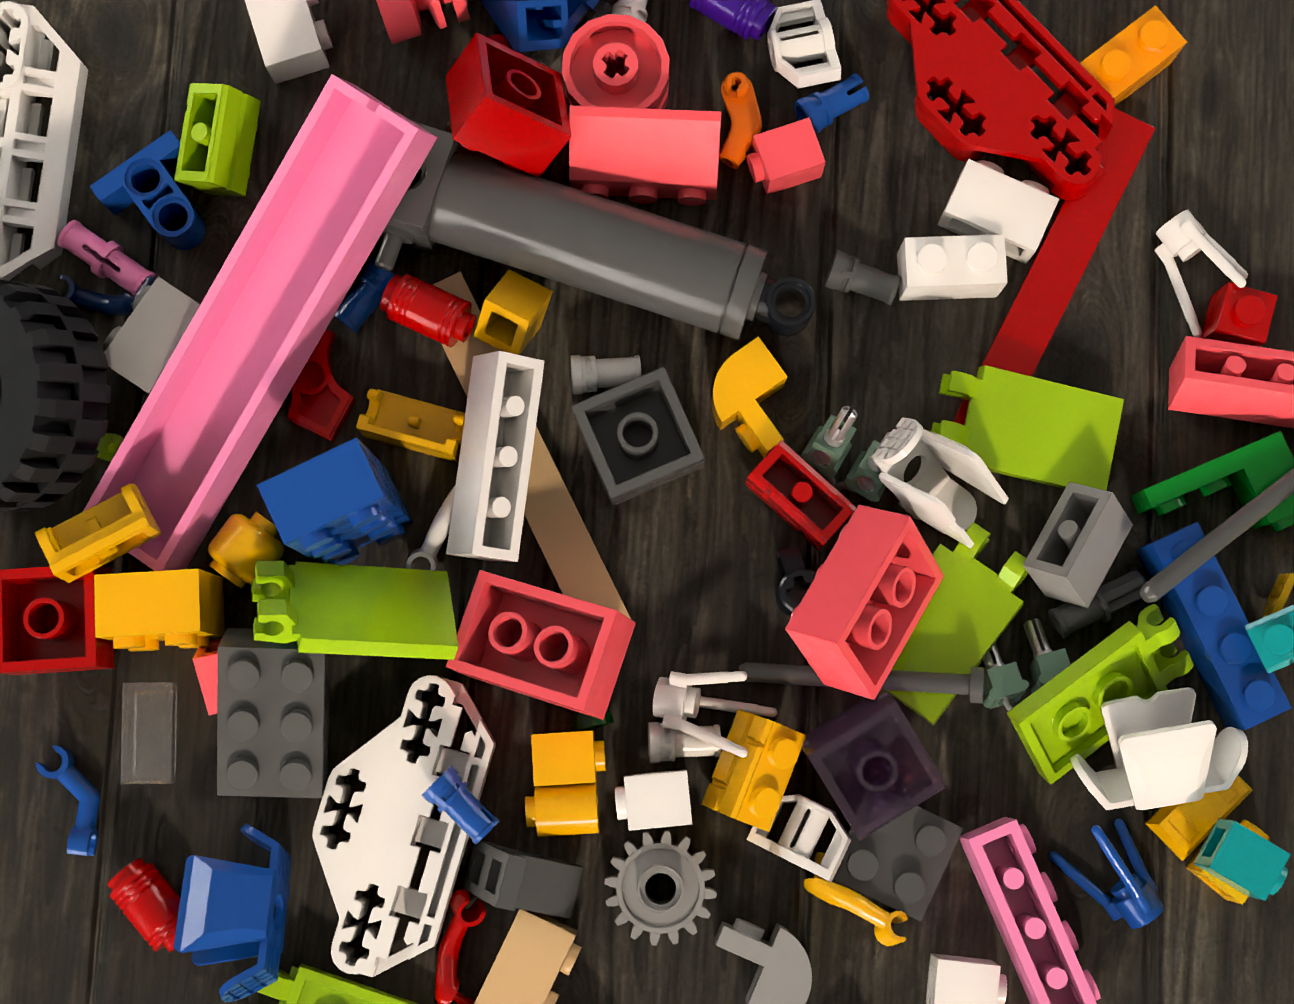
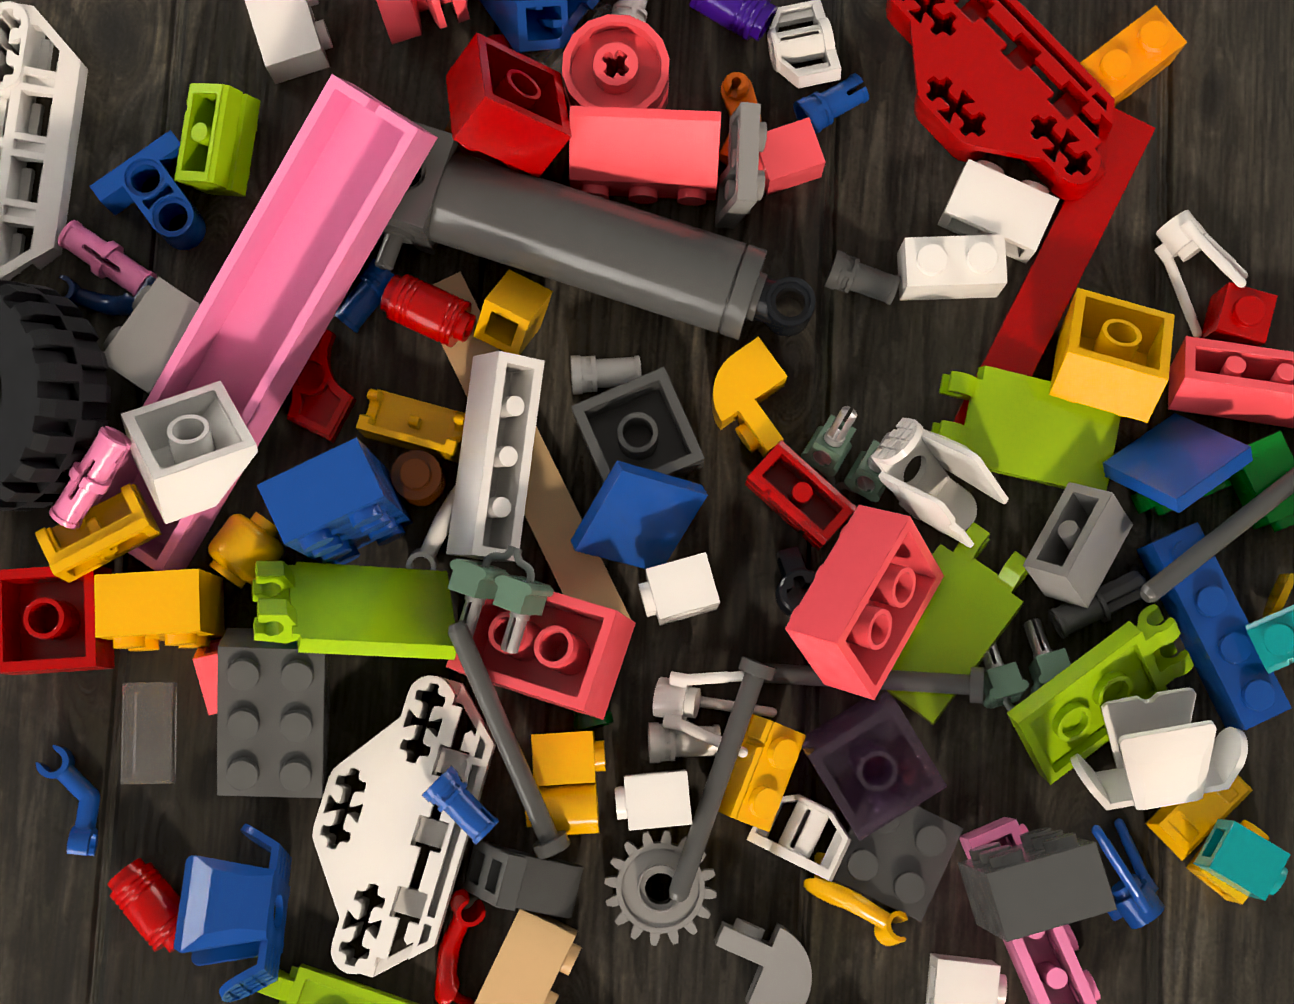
(90, 477): none -> bright pink pin
(189, 449): none -> white slope
(418, 478): none -> reddish brown brick
(514, 593): none -> sand green piece
(549, 839): none -> dark grey bar
(638, 516): none -> blue tile
(679, 589): none -> white brick
(719, 775): none -> dark grey bar
(741, 181): none -> light grey plate
(1036, 883): none -> dark grey brick
(1113, 355): none -> yellow brick
(1177, 462): none -> blue tile

